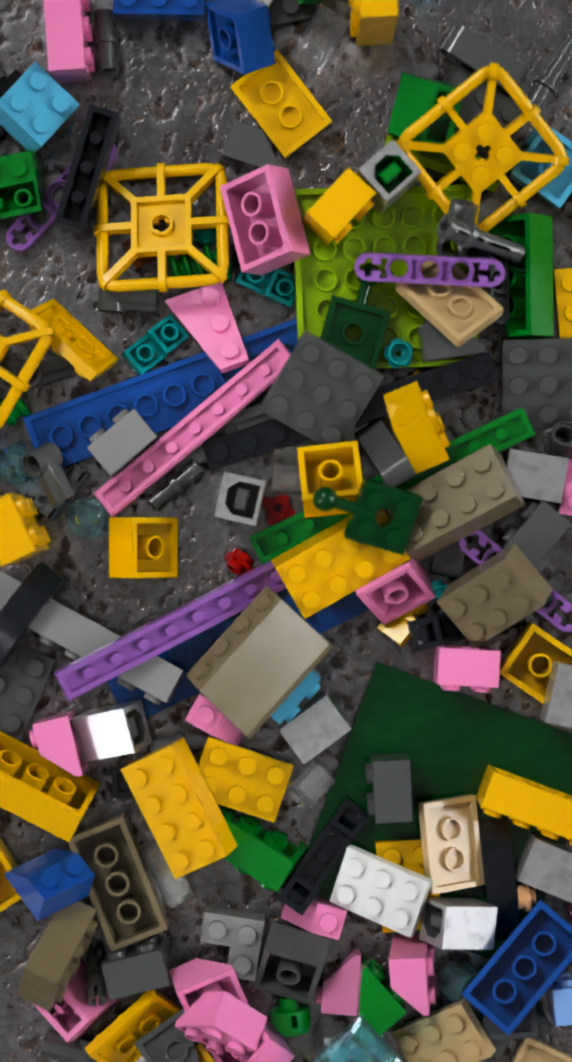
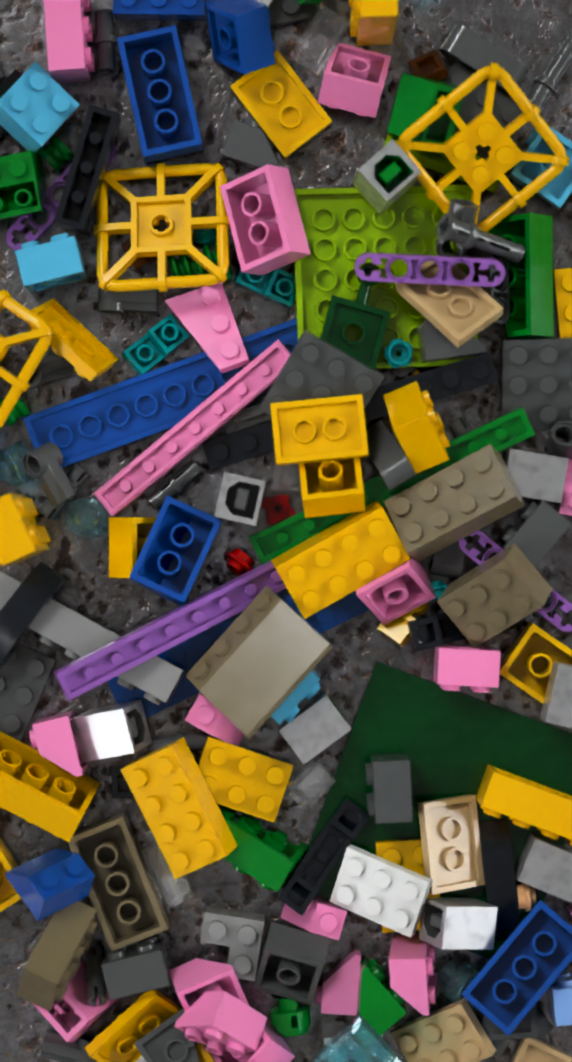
(51, 263): none -> medium azure brick
(56, 154): none -> green wheel
(122, 441): light grey brick -> none
(160, 94): none -> blue brick
(175, 550): none -> blue slope
(319, 429): none -> yellow plate
(344, 201): yellow brick -> none
(354, 80): none -> bright pink slope
(370, 499): dark green plate -> none
(429, 66): none -> reddish brown tile

